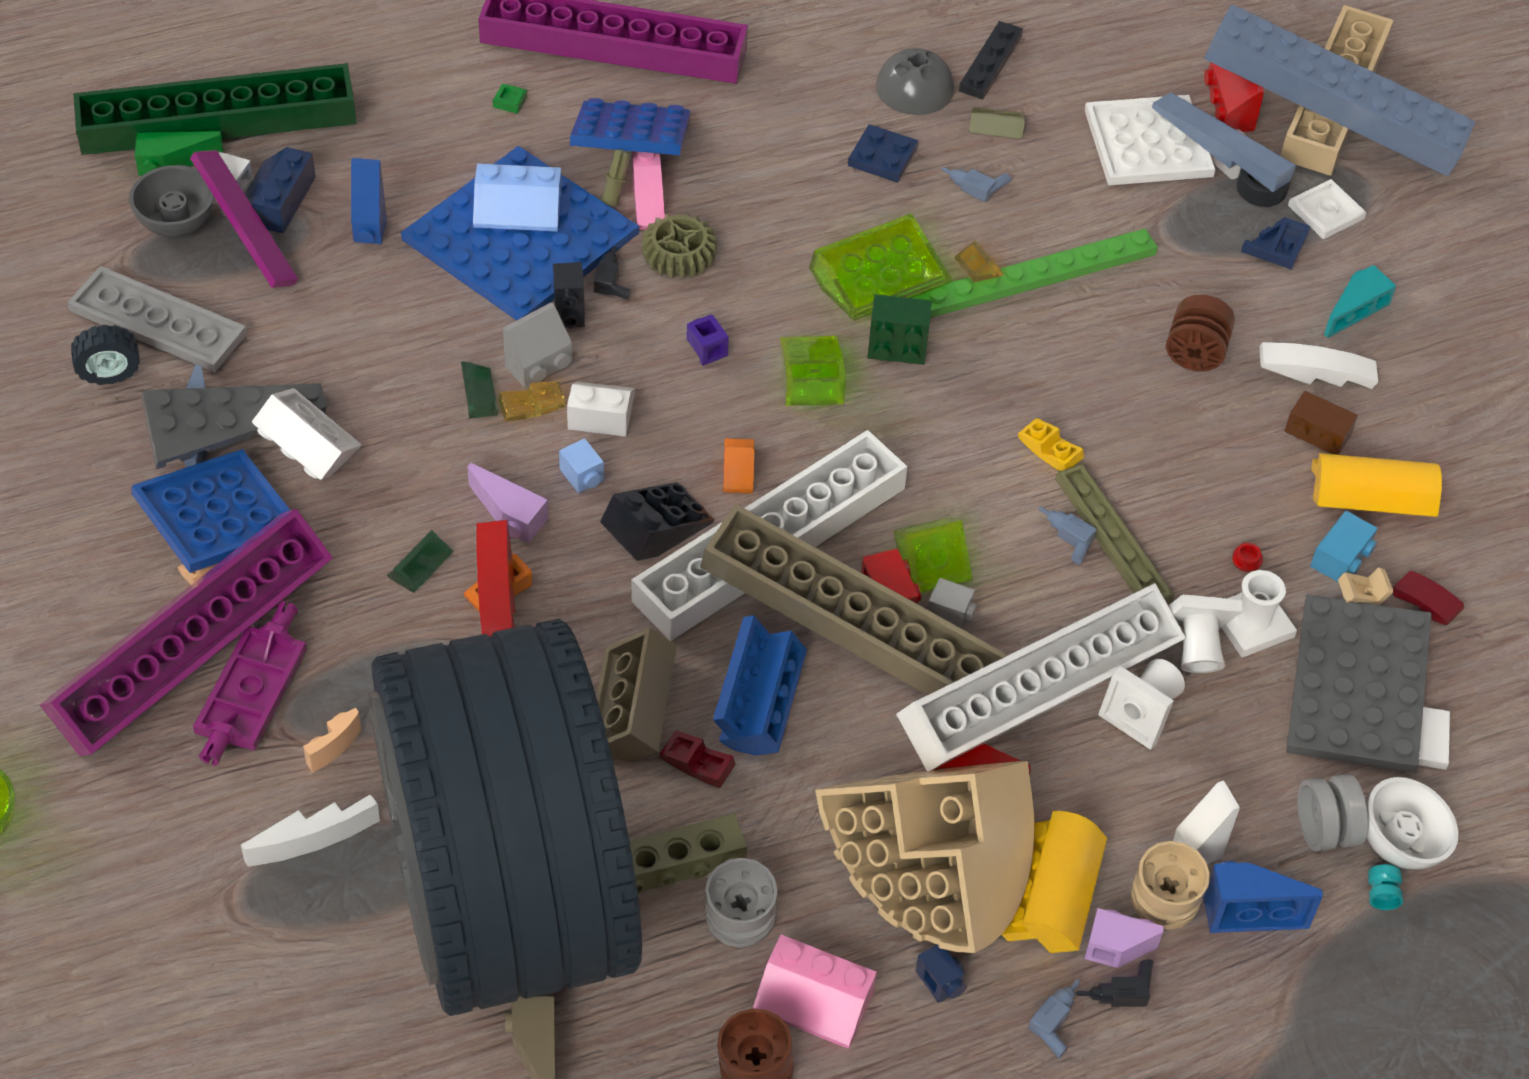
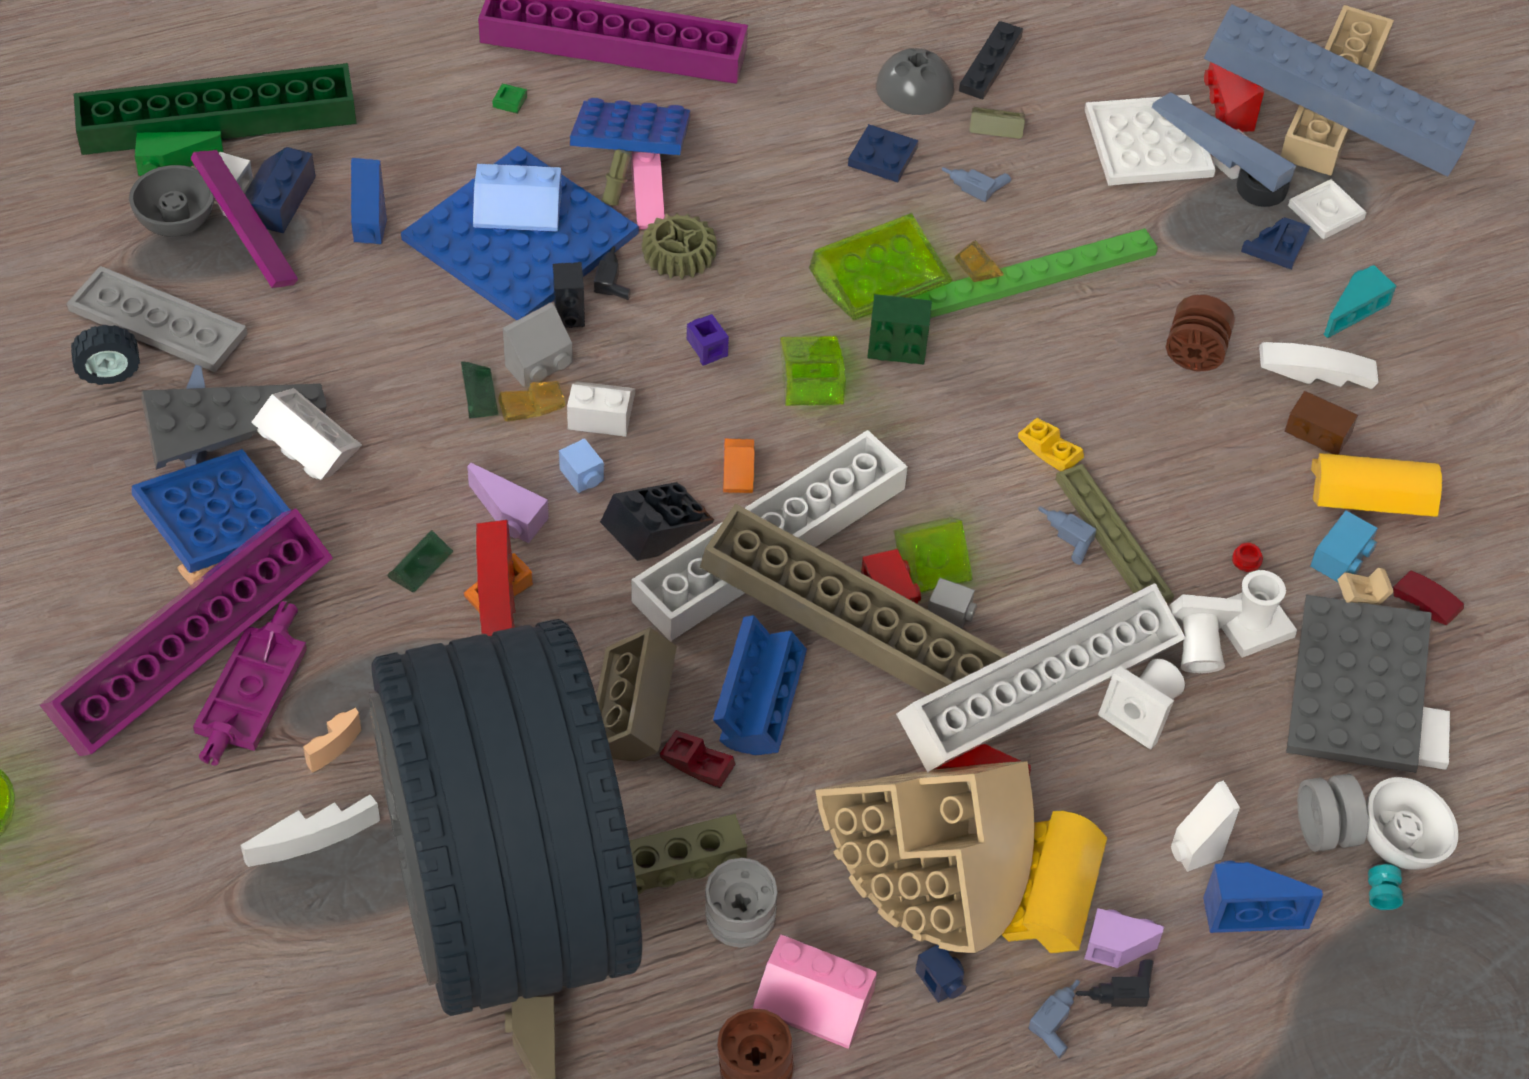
(1165, 871): tan wheel -> none

